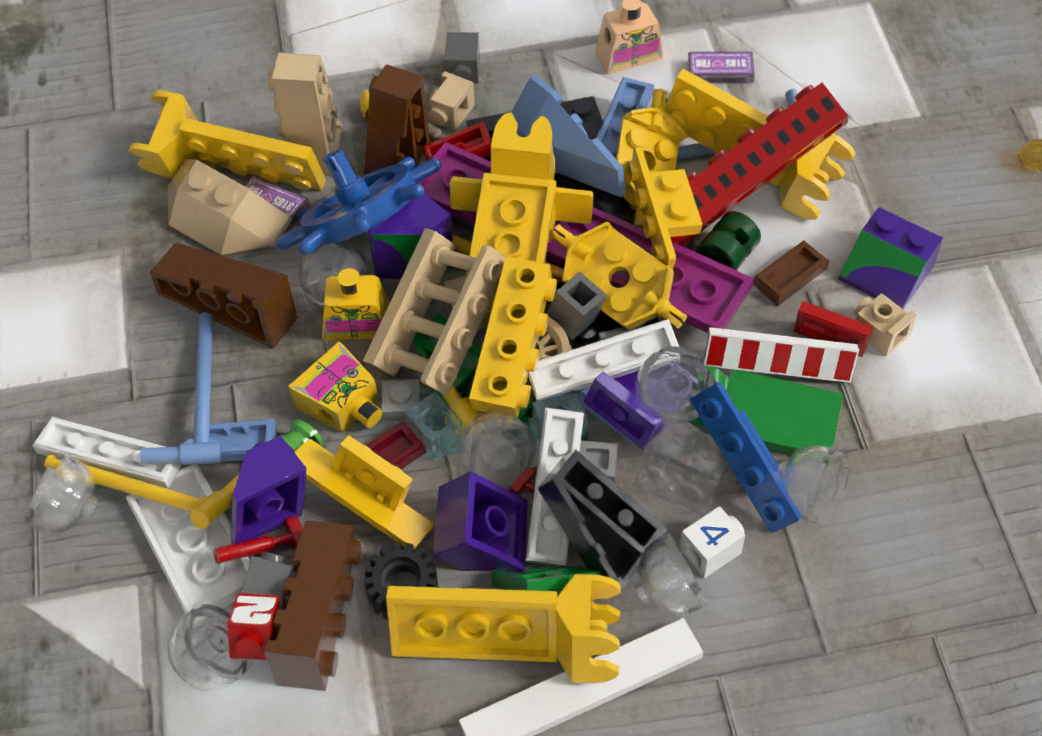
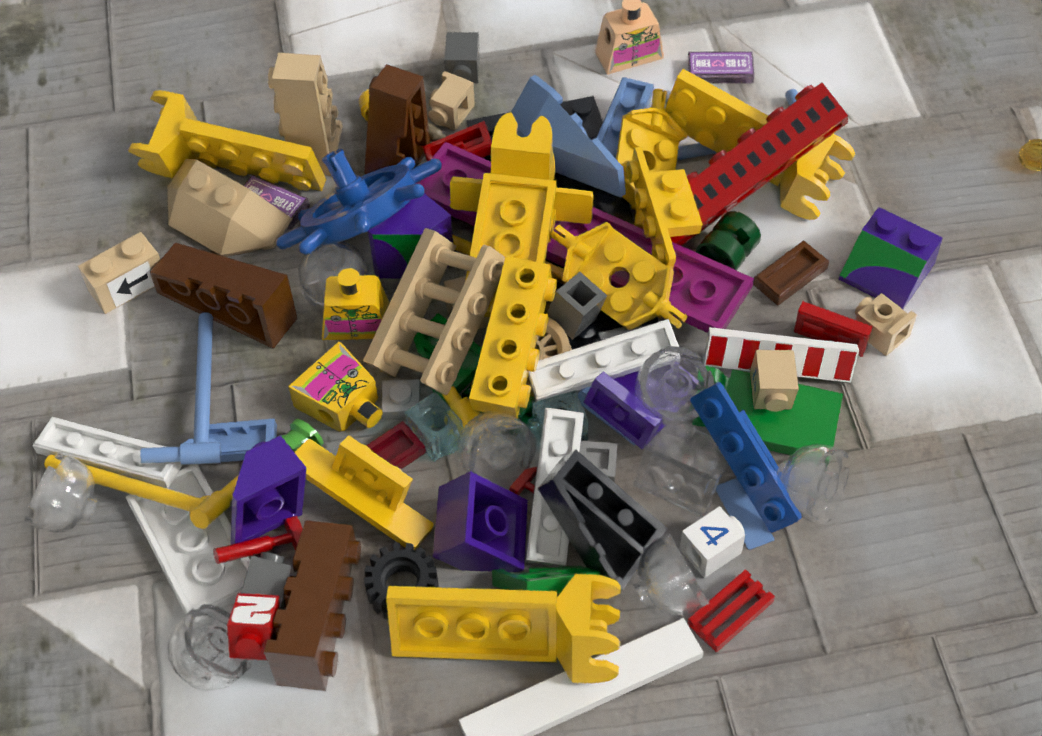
(120, 272): none -> tan brick
(740, 506): none -> medium blue sticker
(754, 588): none -> red tile
(774, 379): none -> tan brick

